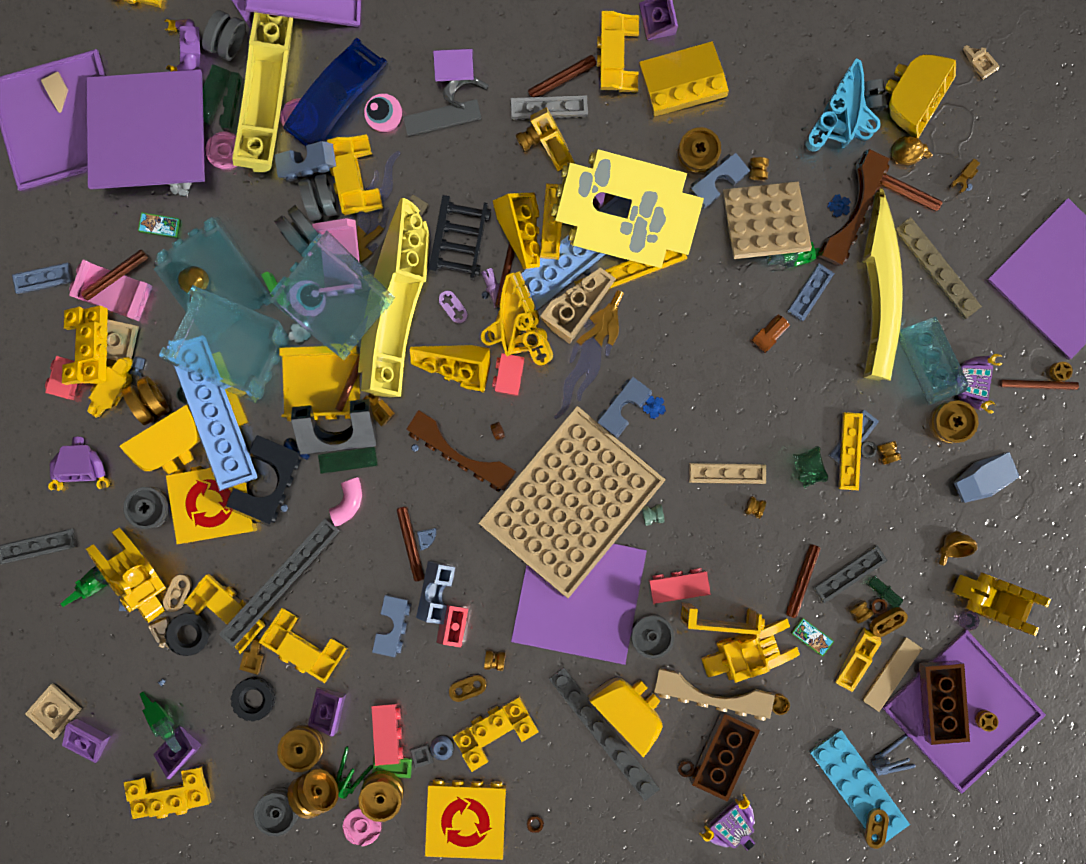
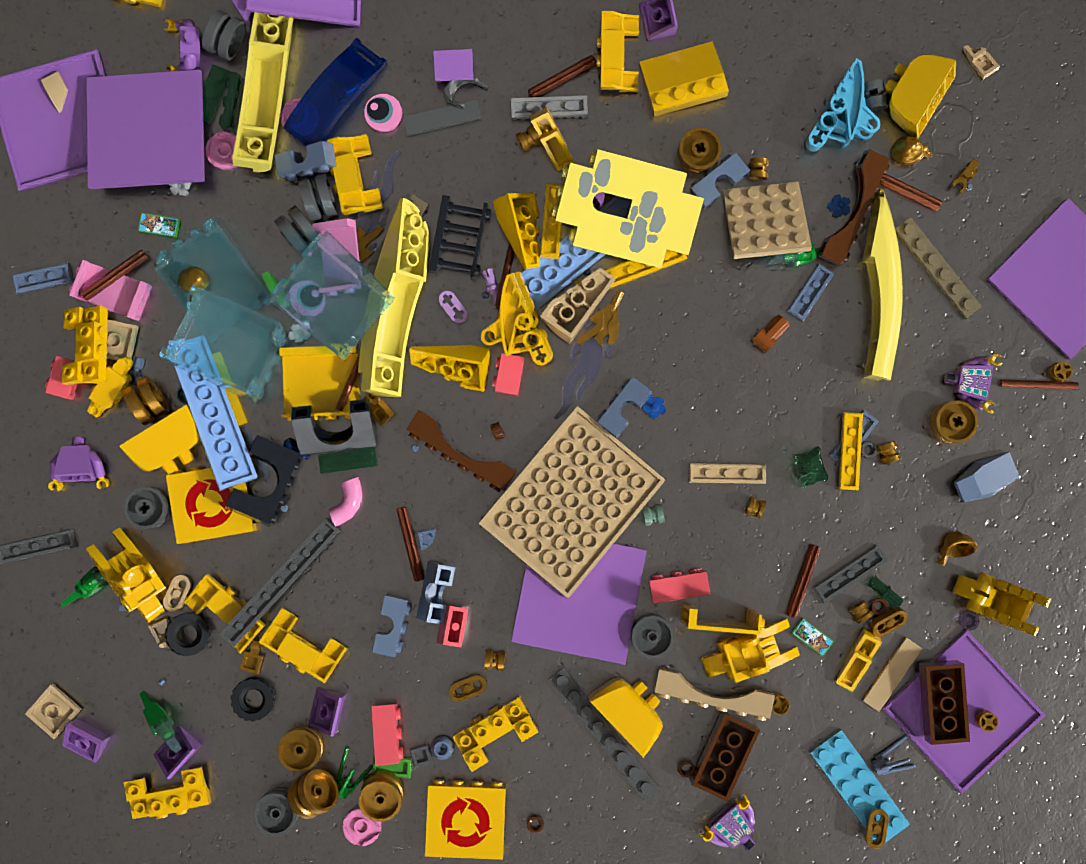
(933, 360): clear light blue brick -> none

